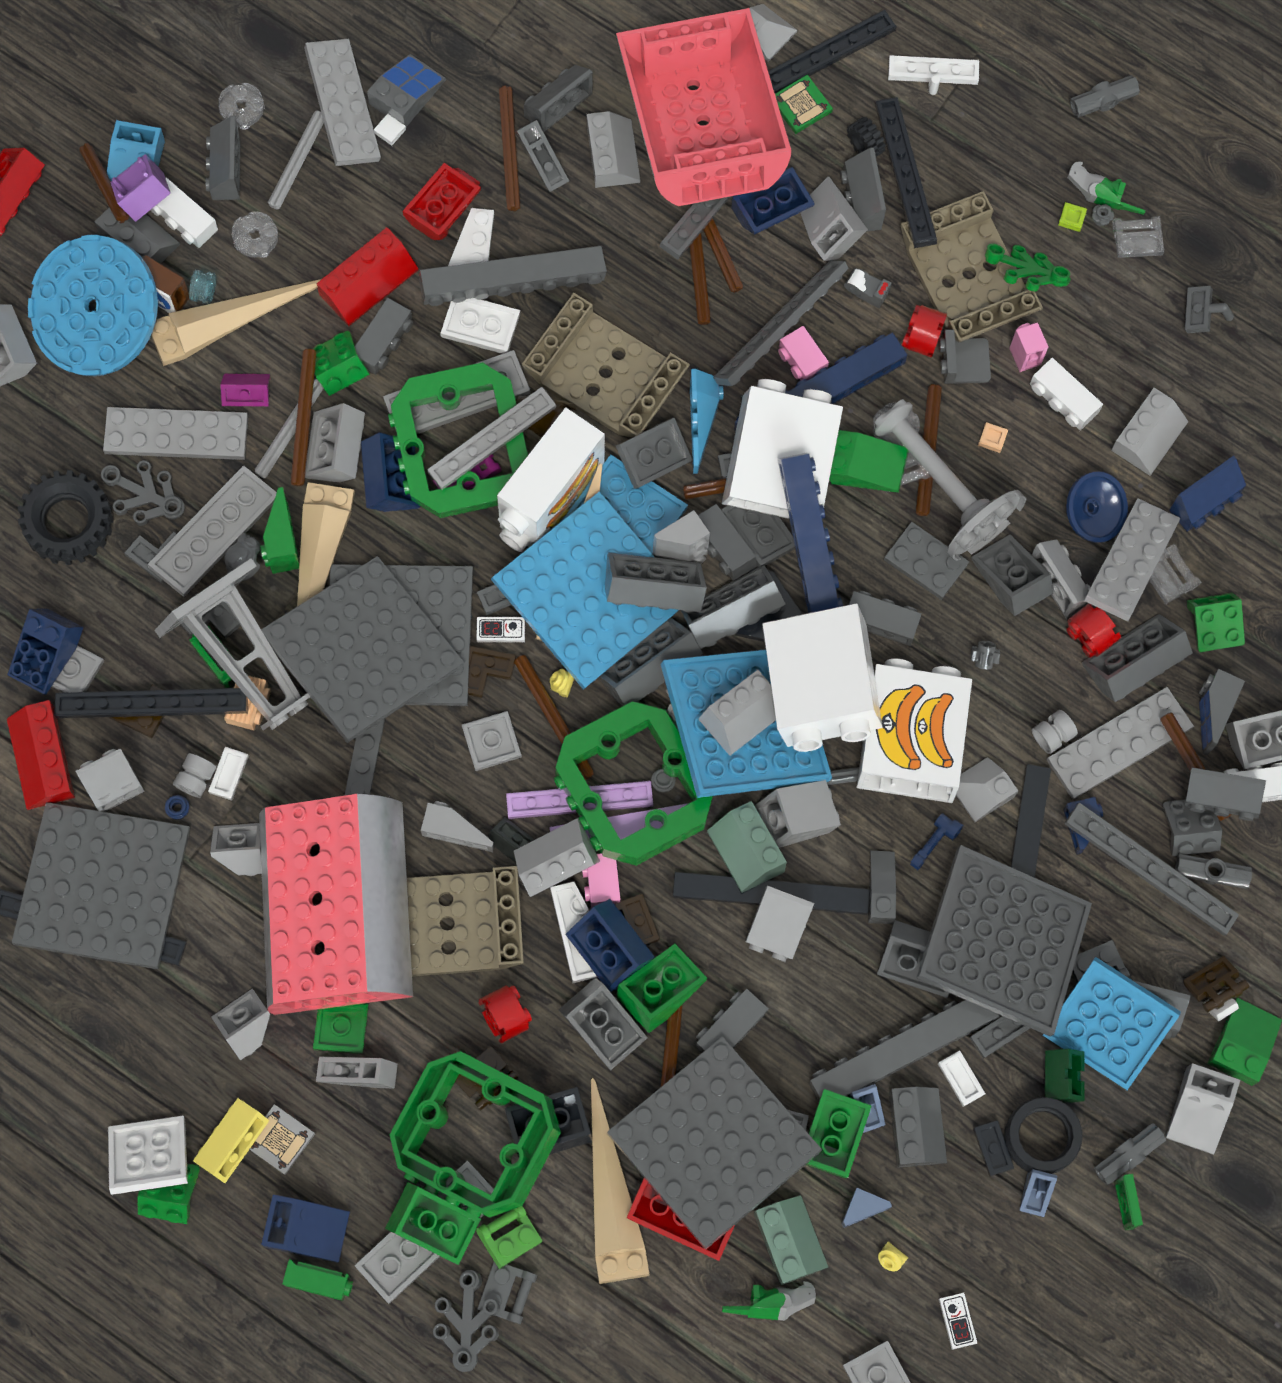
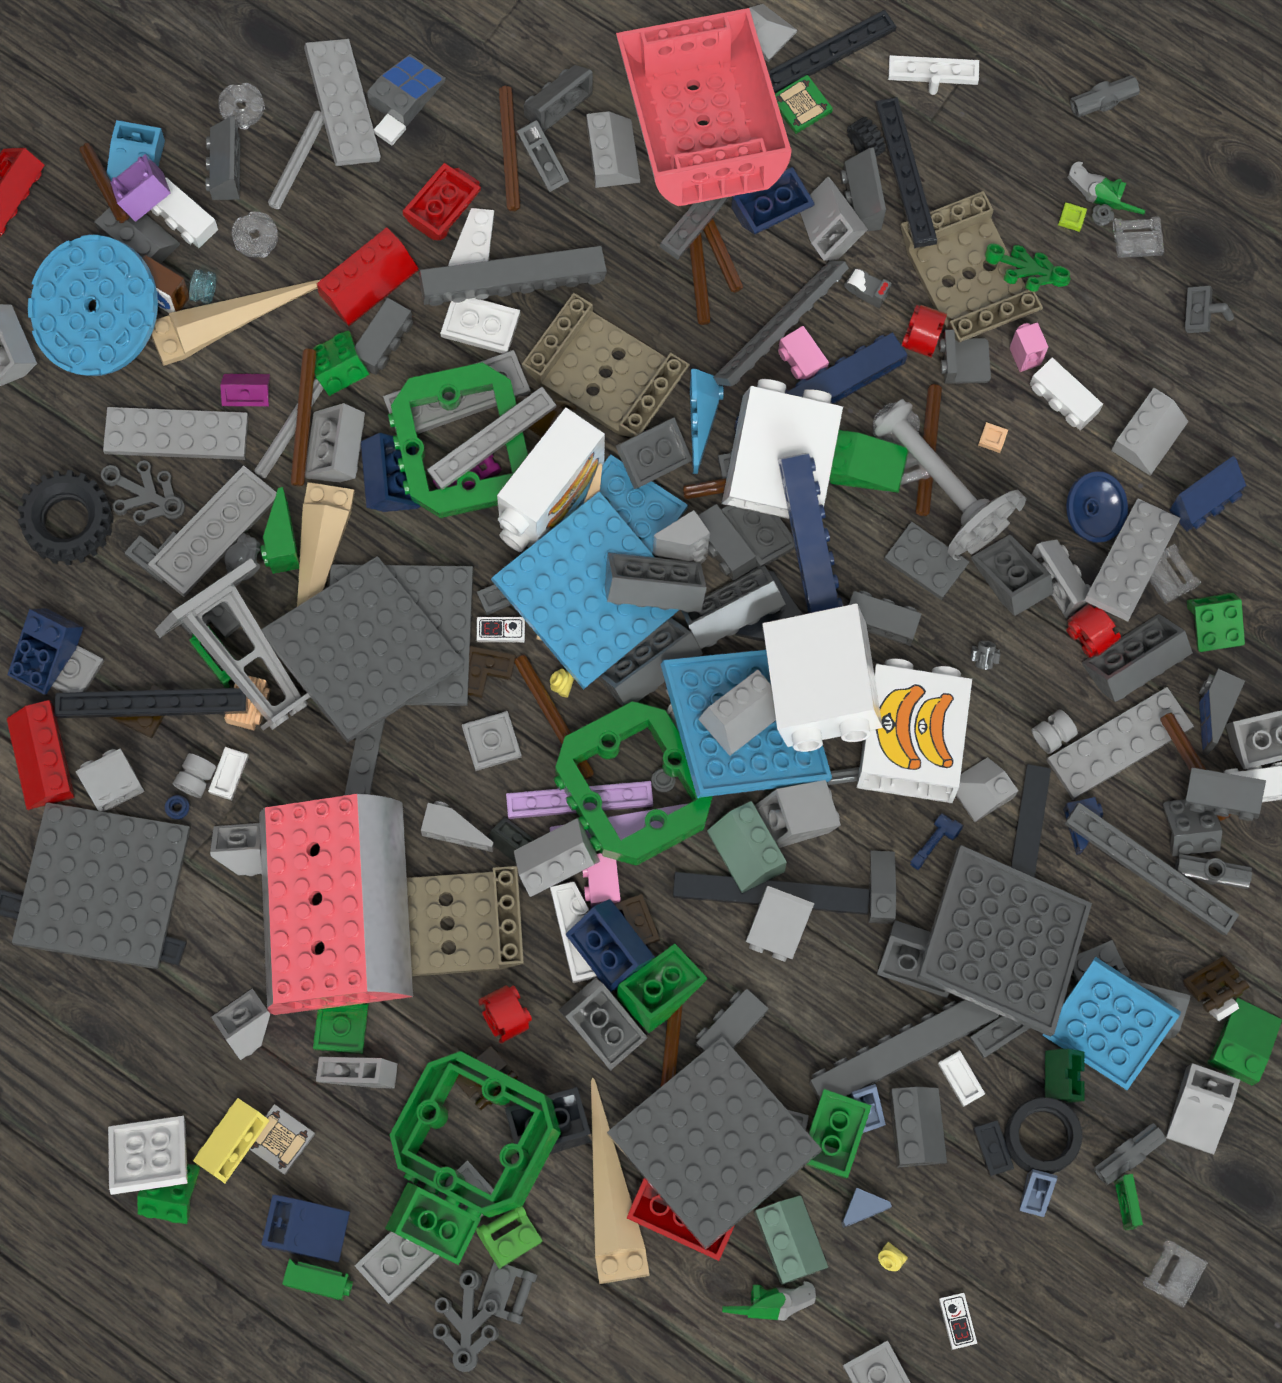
(1183, 1277): none -> clear plate

